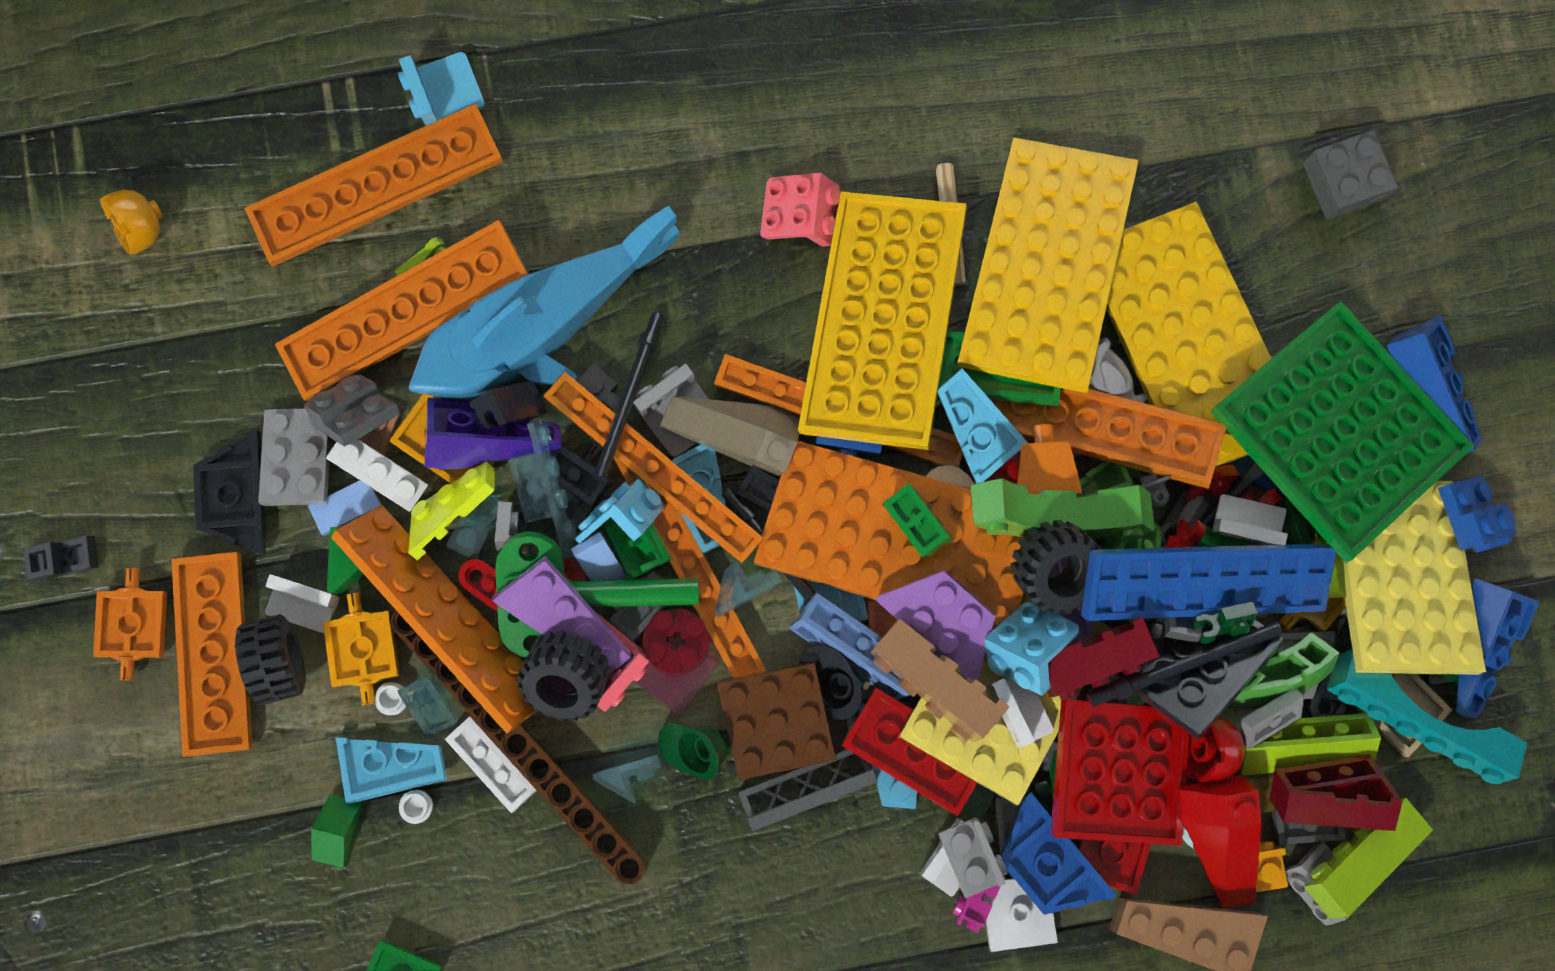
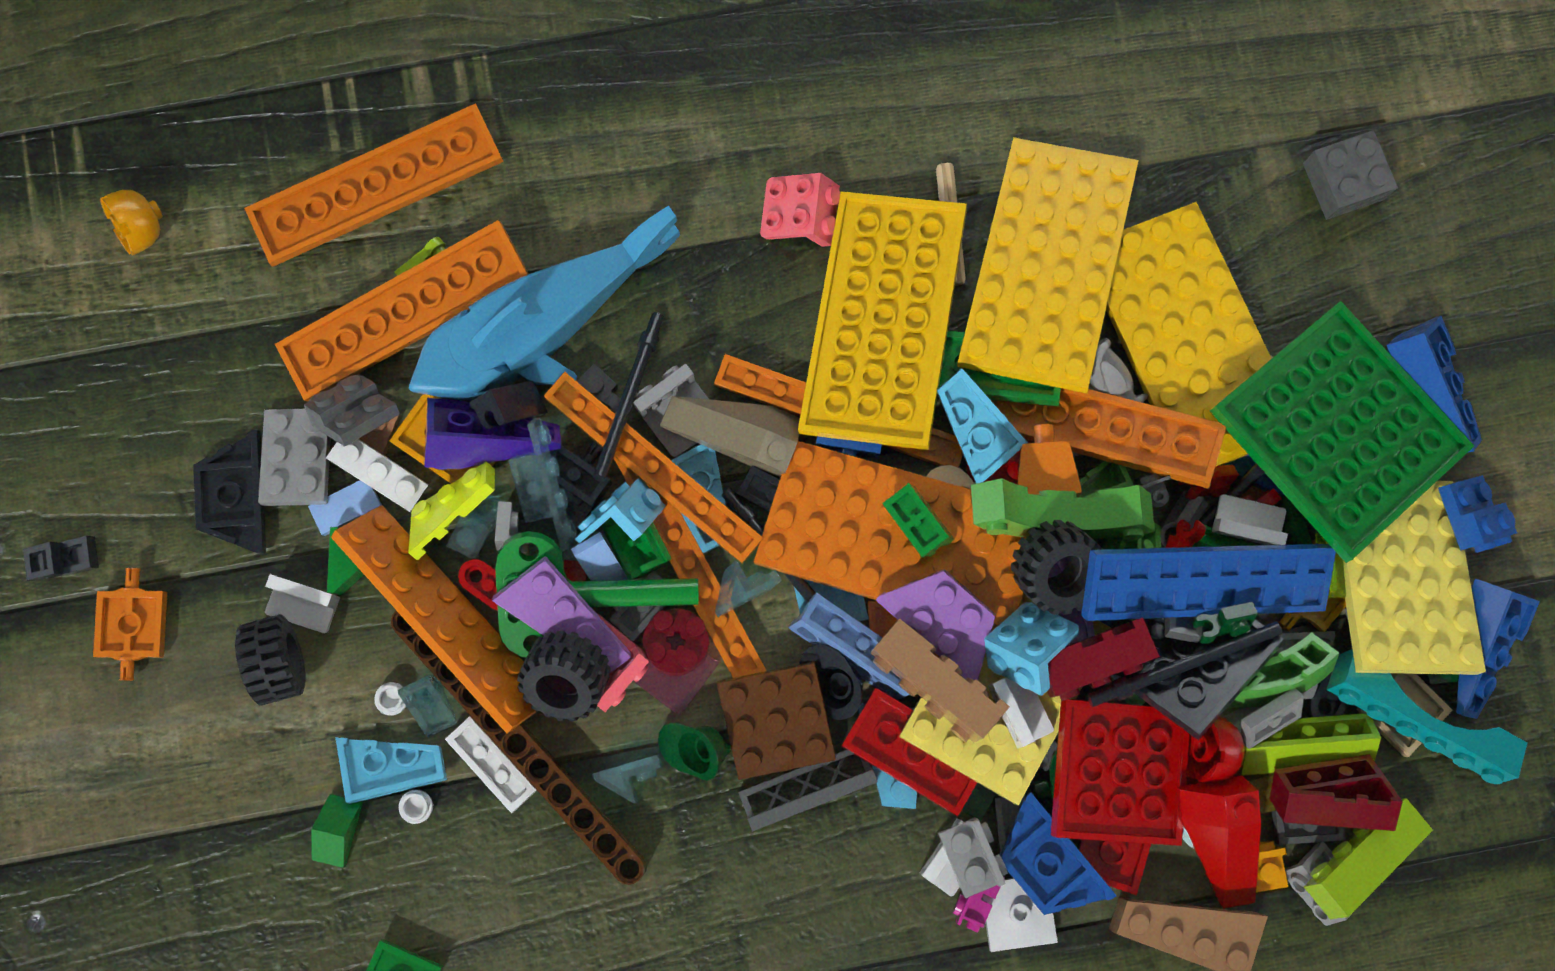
(211, 690): orange plate -> none
(361, 649): light orange plate -> none
(440, 87): medium azure bracket -> none

